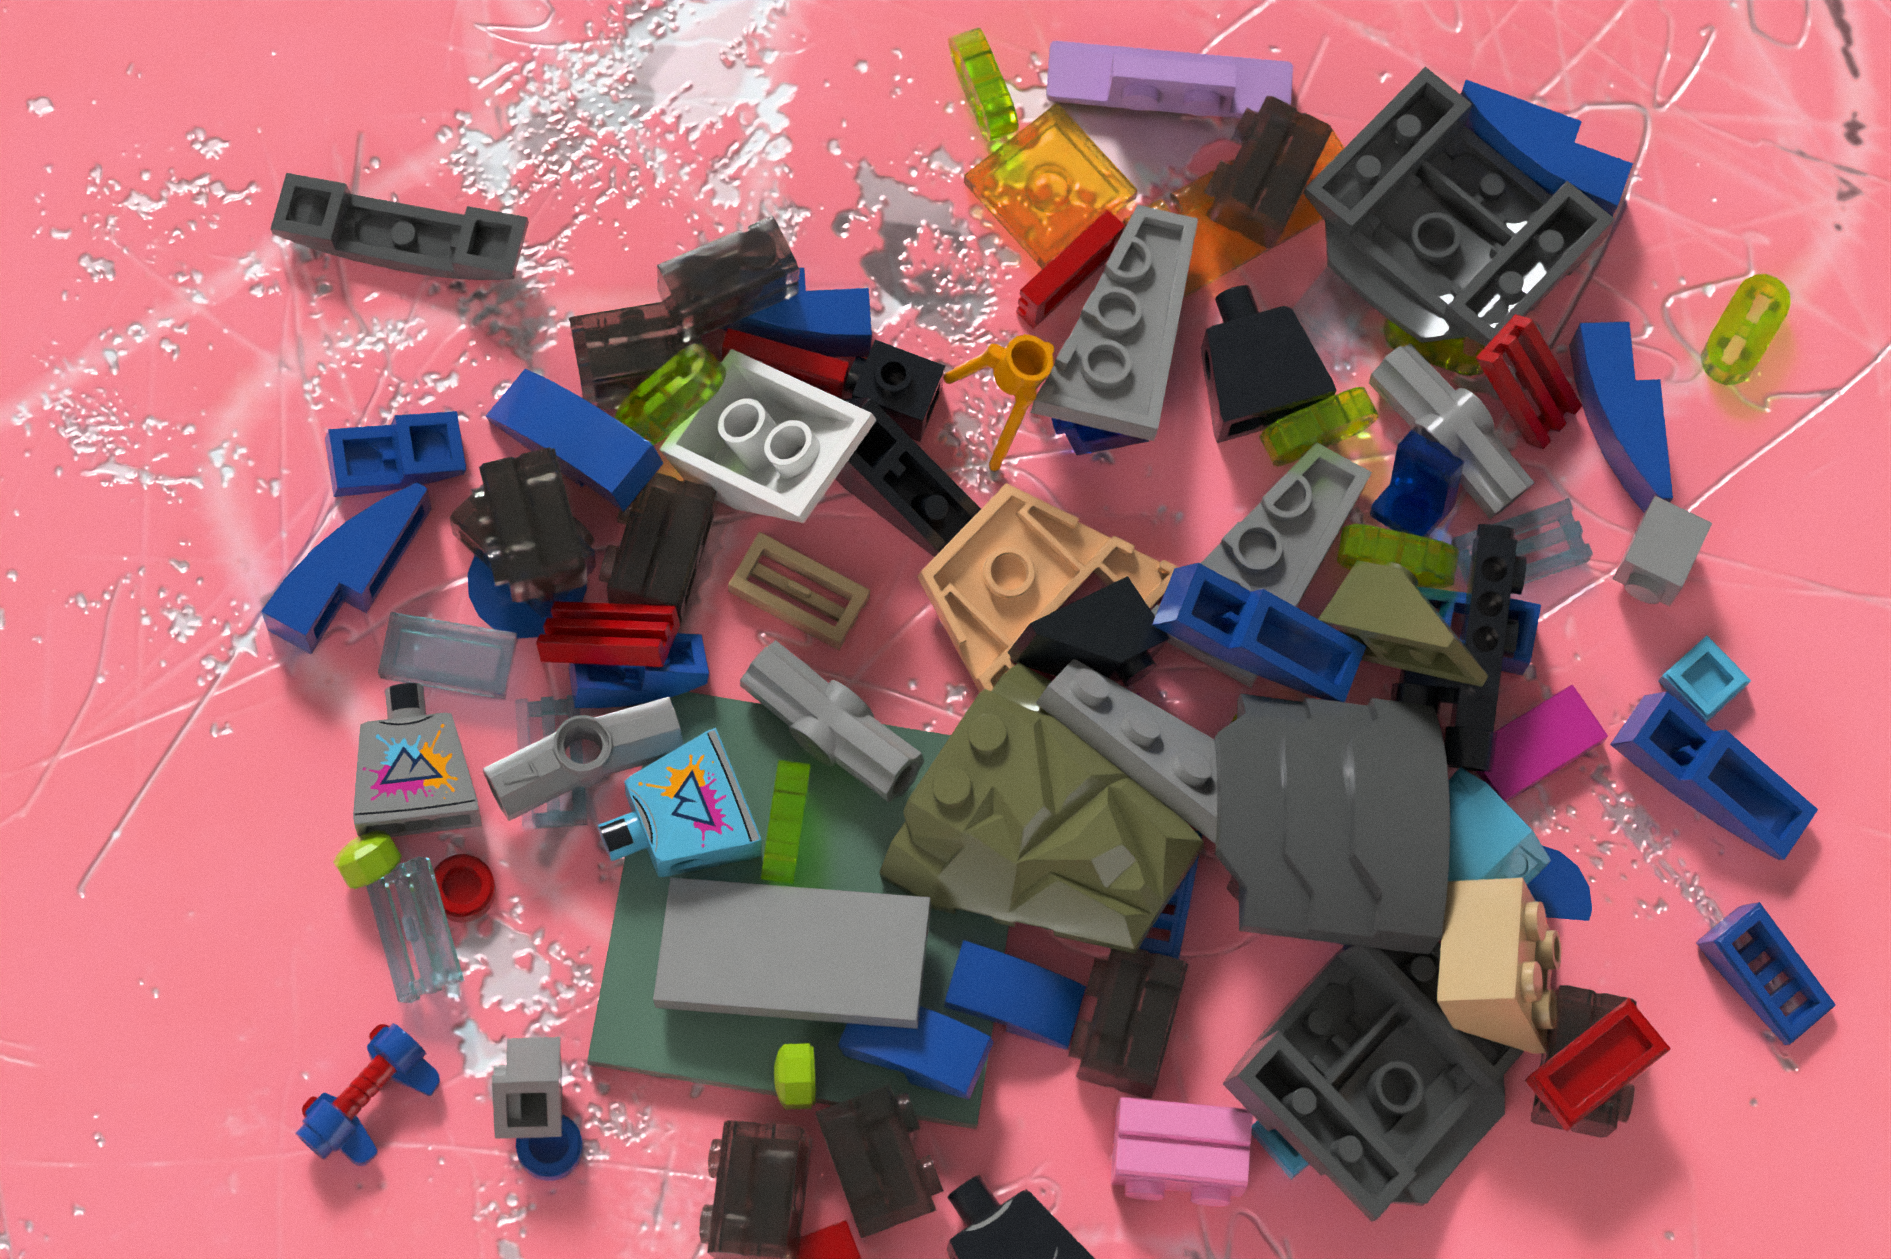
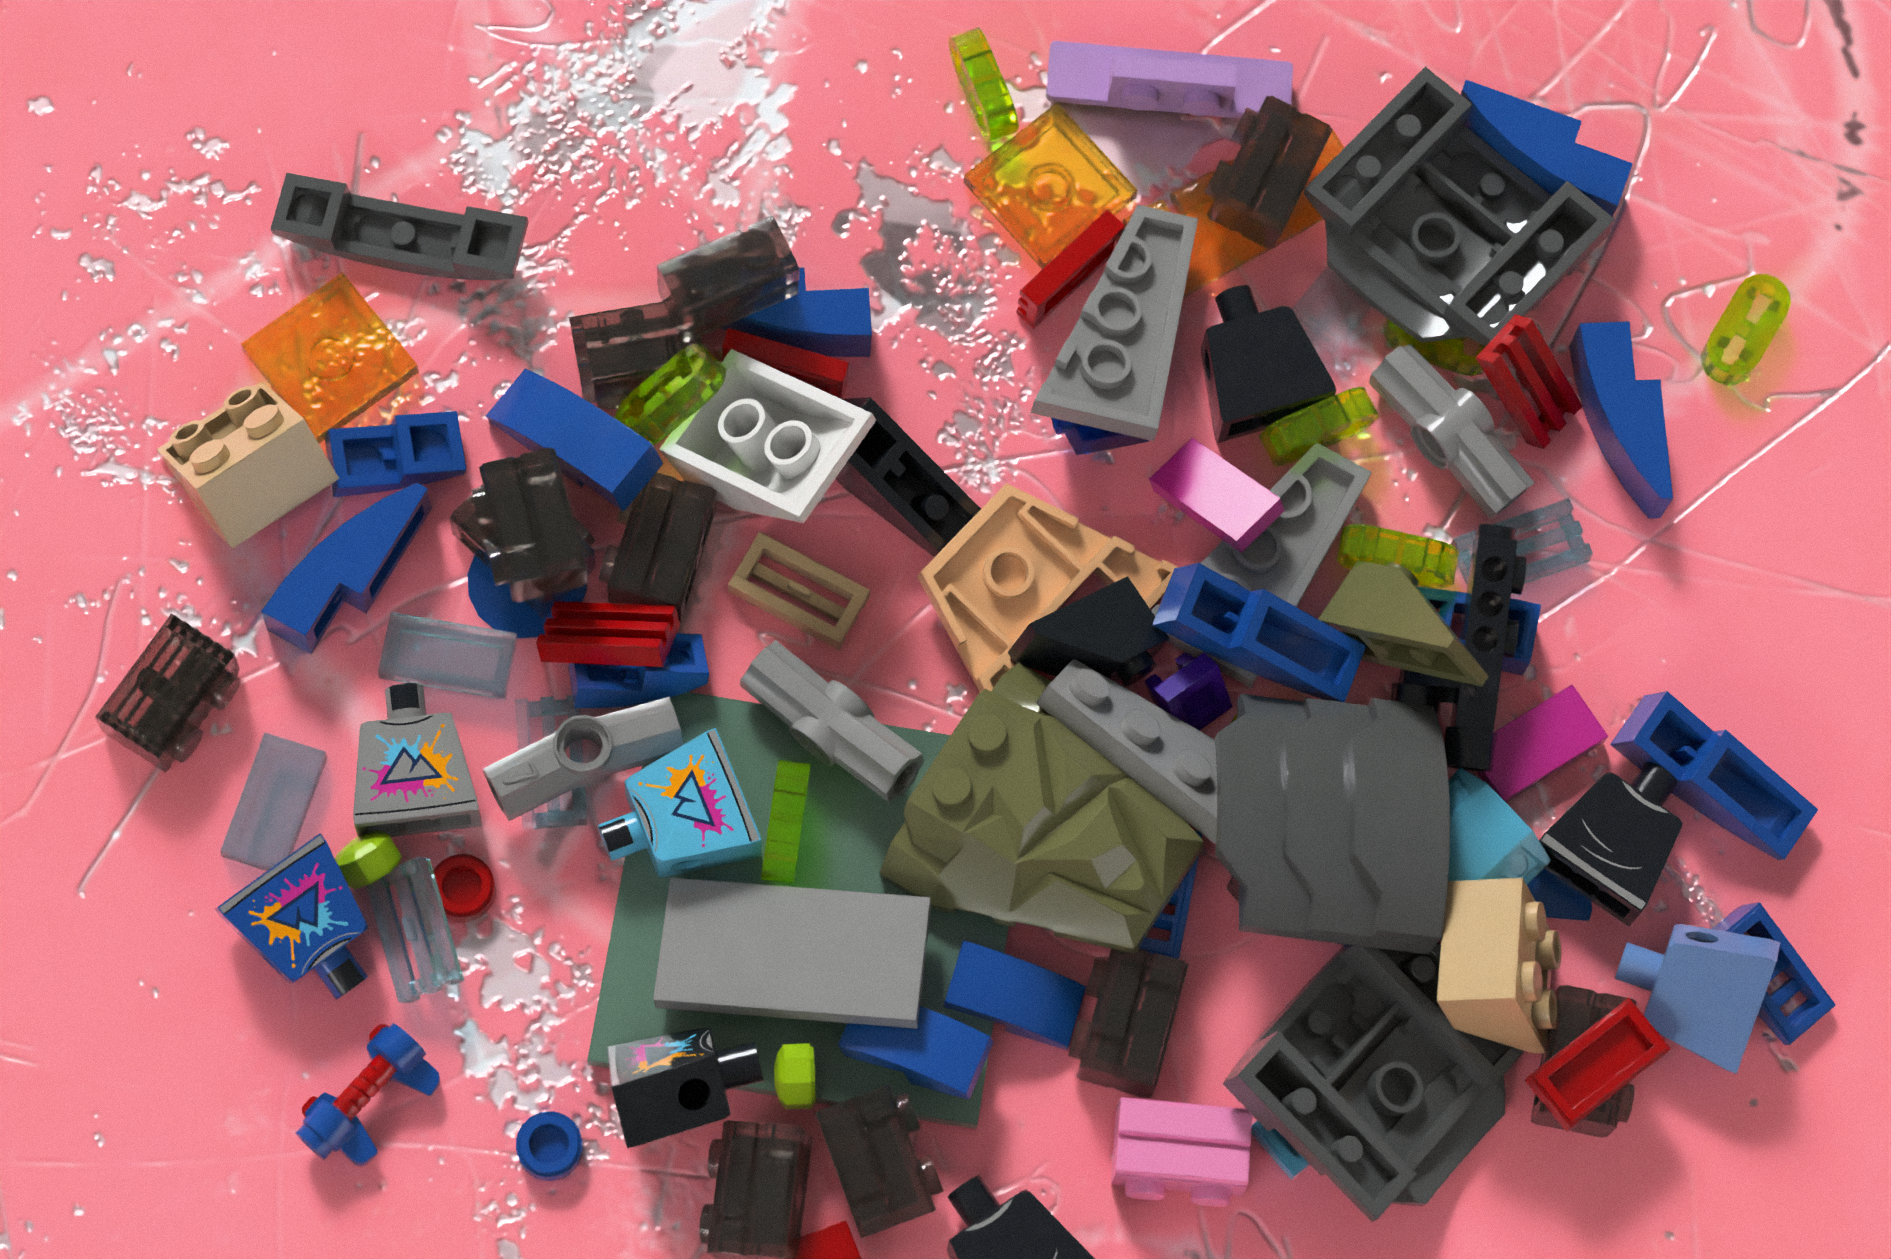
(170, 694): none -> clear smoke brick
(247, 462): none -> tan slope
(273, 802): none -> clear light blue tile
(301, 918): none -> blue torso
(330, 357): none -> clear yellow tile
(529, 1089): light grey brick -> none
(676, 1082): none -> black torso
(900, 384): black brick -> none
(1017, 372): light orange plant -> none
(1193, 692): none -> dark purple tile
(1216, 495): none -> tile
(1420, 487): clear blue bracket -> none
(1616, 841): none -> black torso
(1661, 552): light grey brick -> none
(1704, 680): medium azure tile -> none
(1704, 988): none -> medium blue torso

